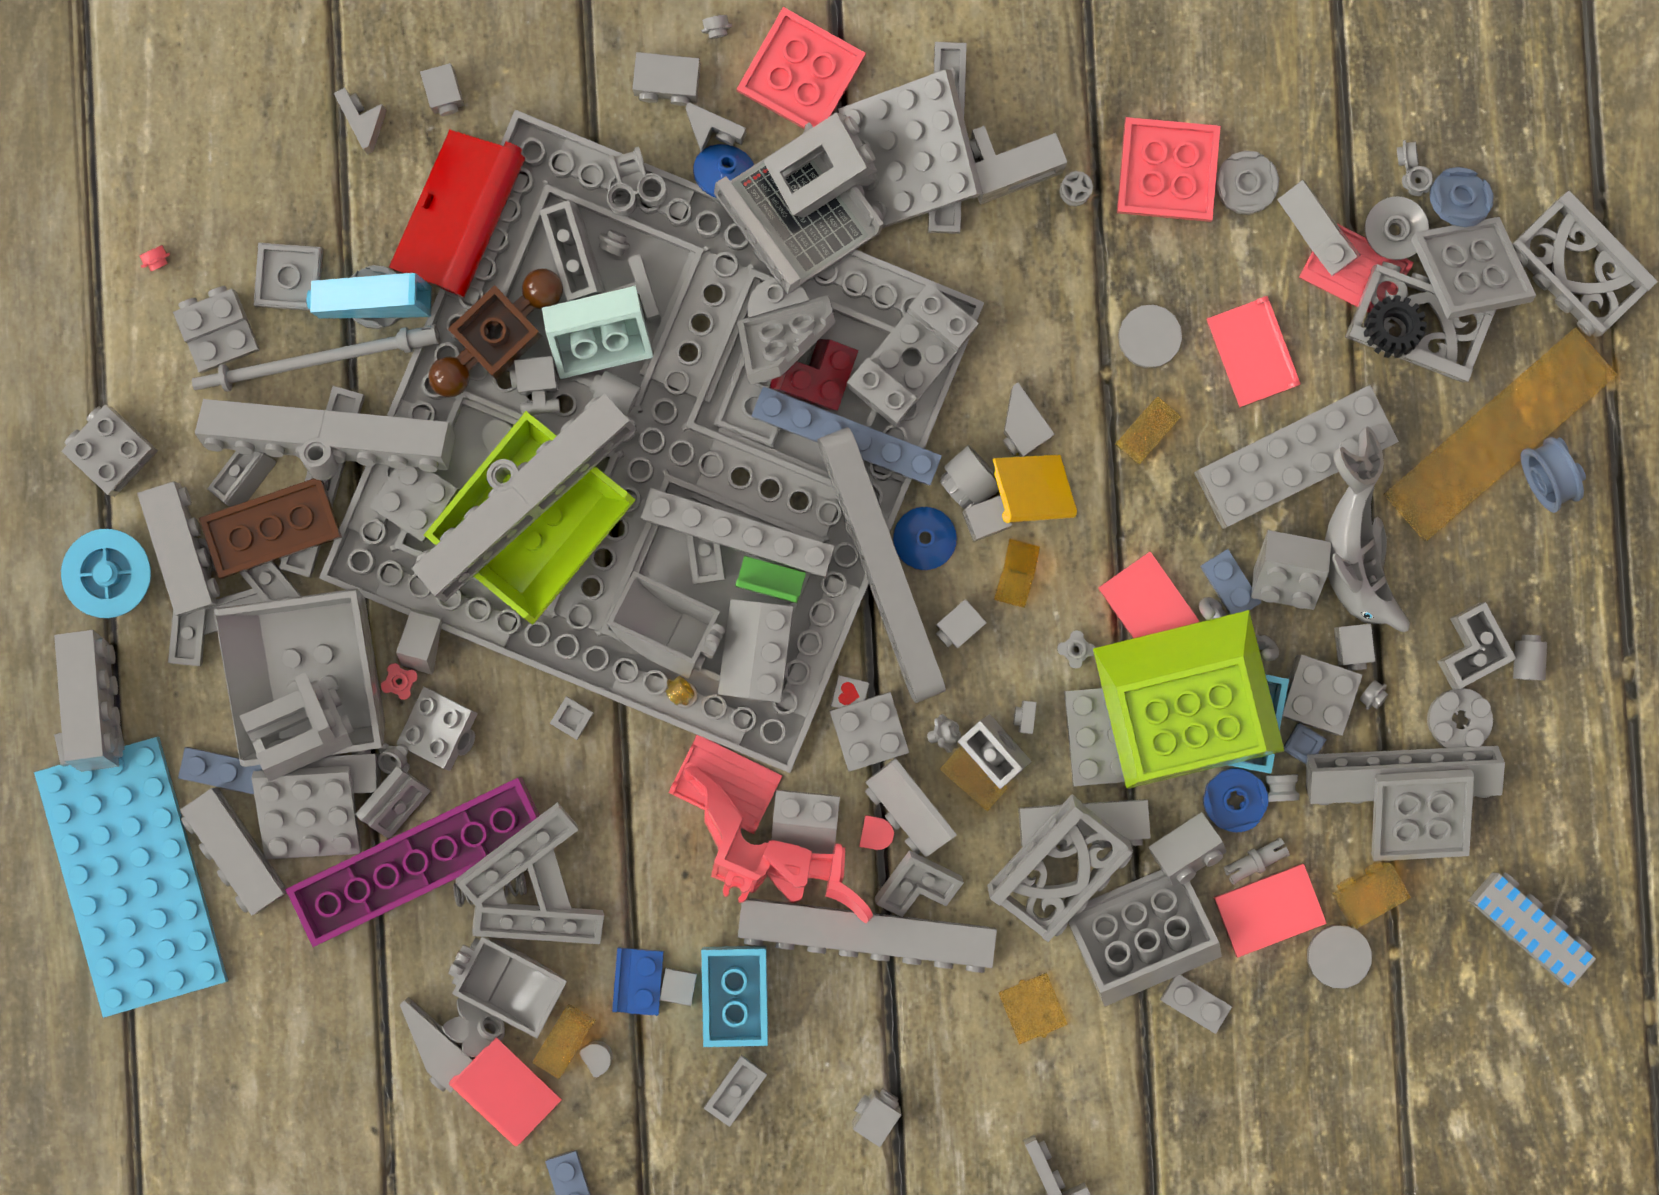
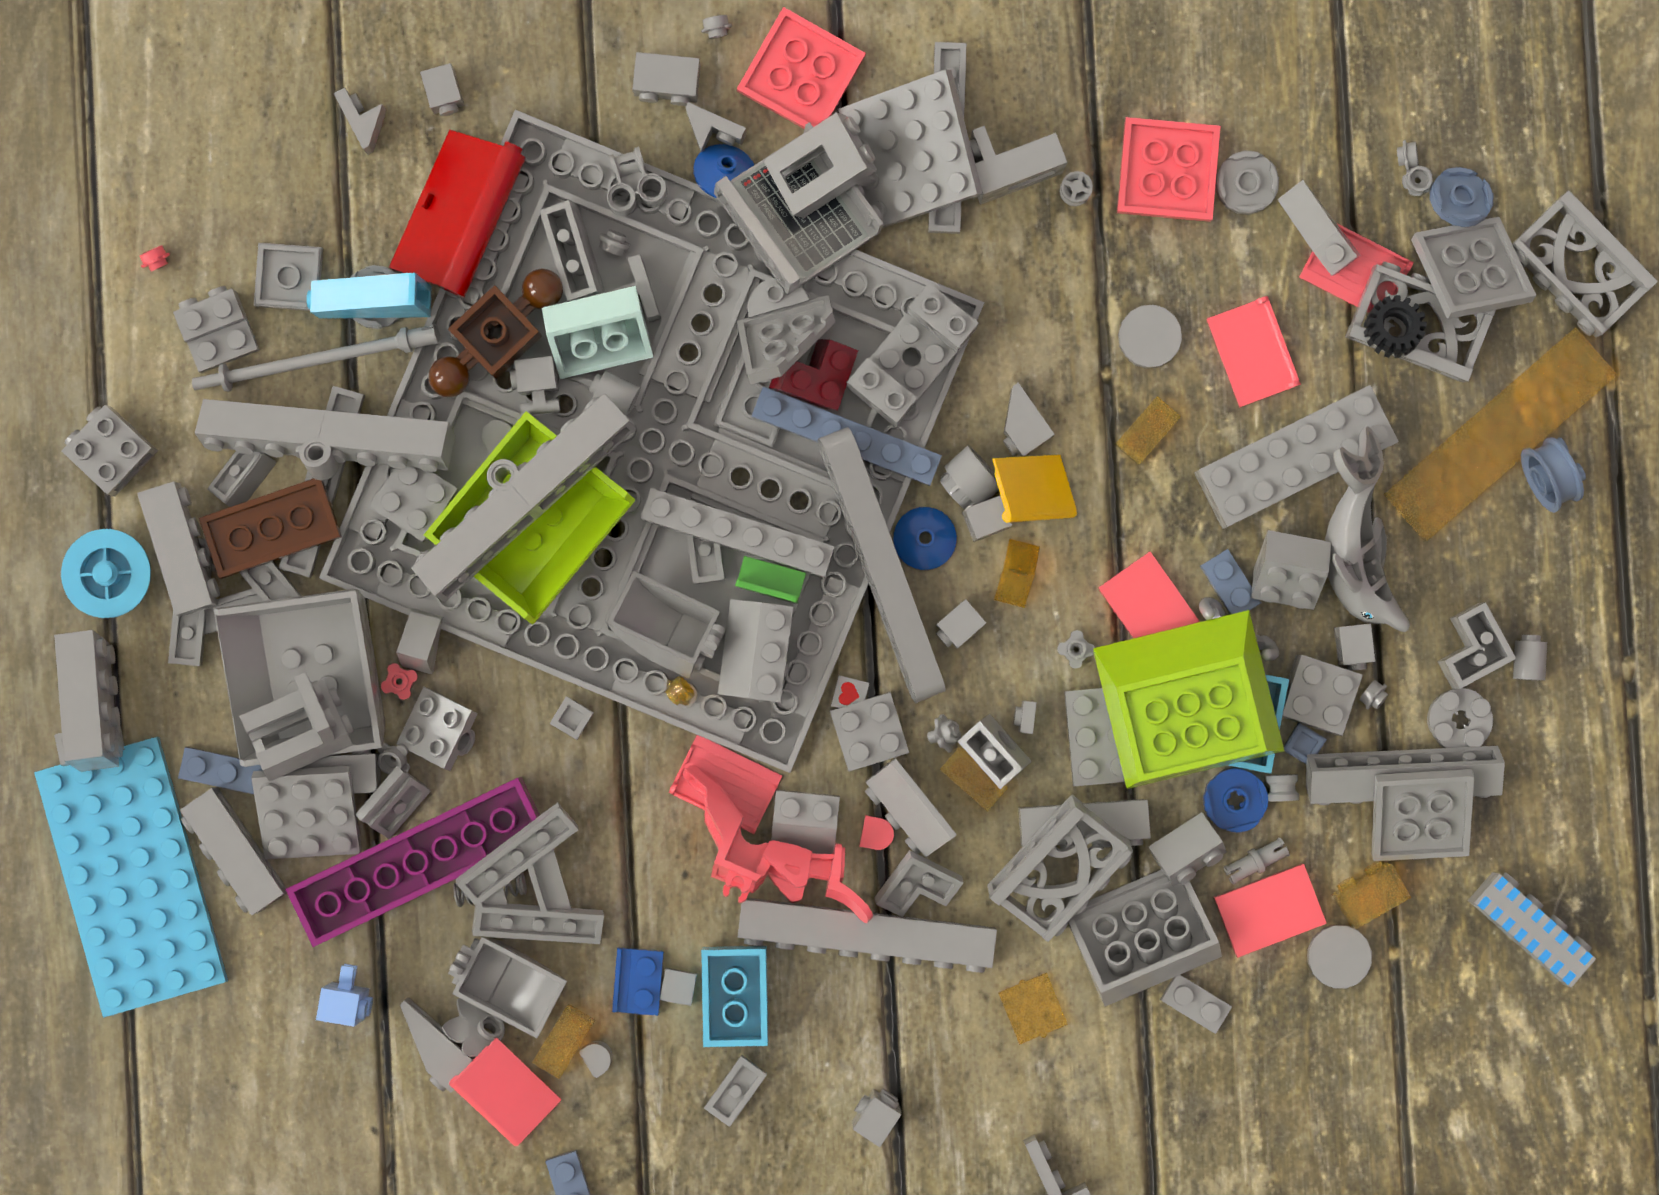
(343, 1001): none -> light blue brick
(1399, 212): light grey dish -> none

